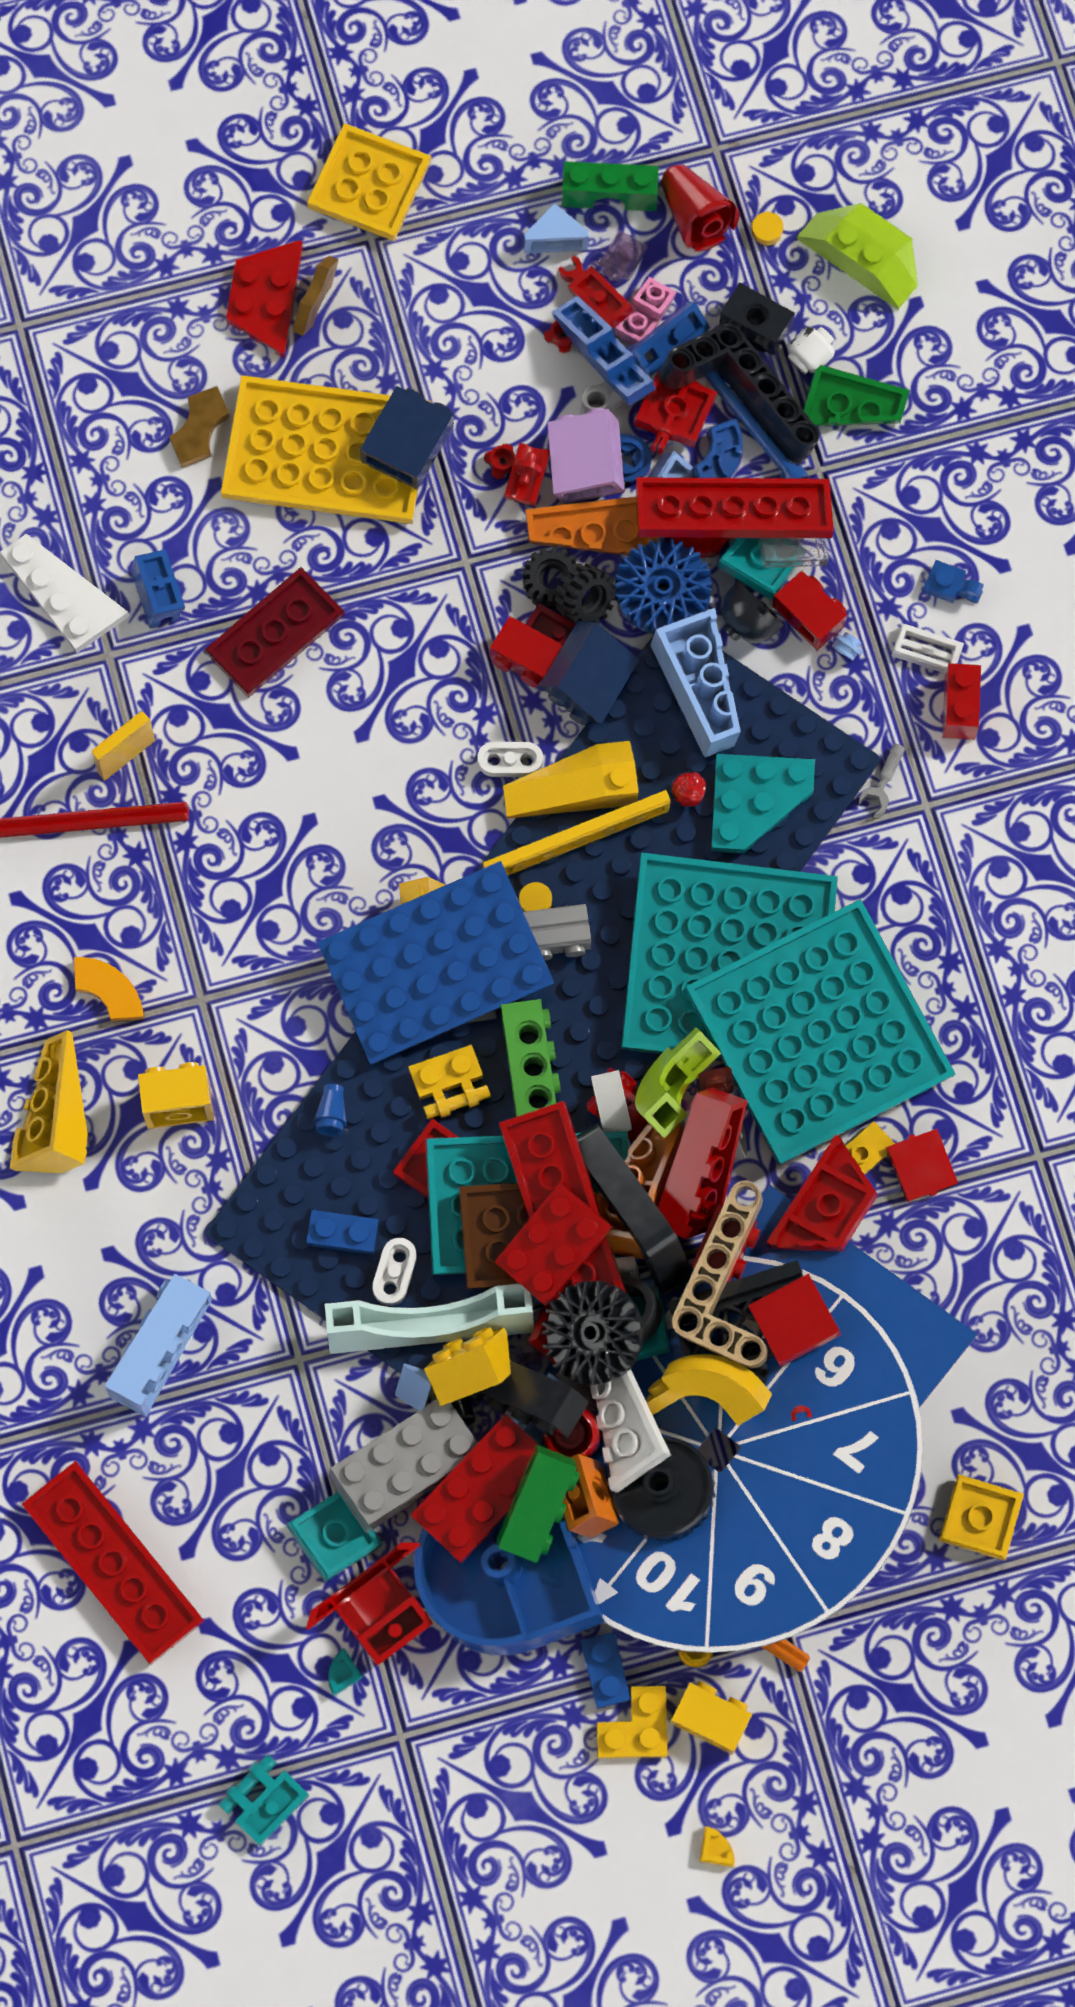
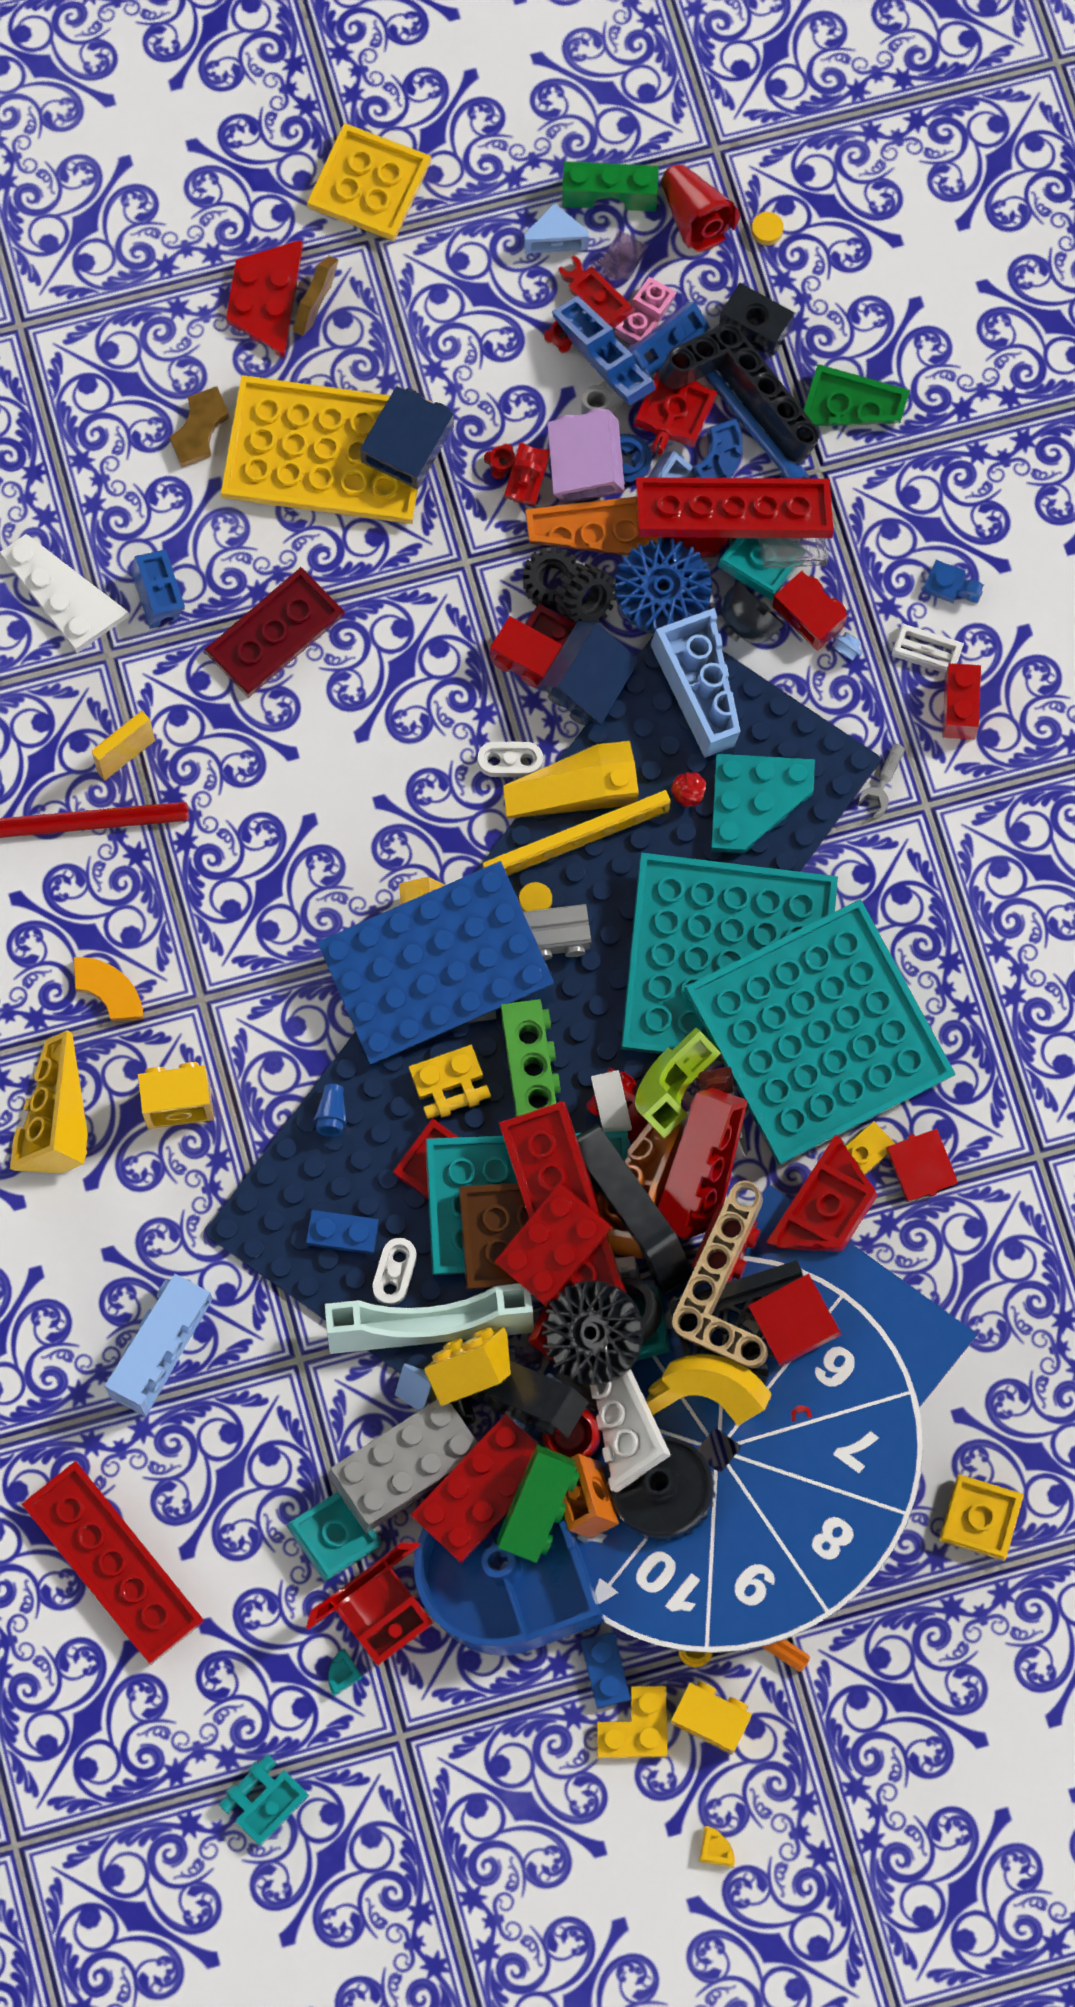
(811, 349): white head -> none
(866, 250): lime wedge -> none

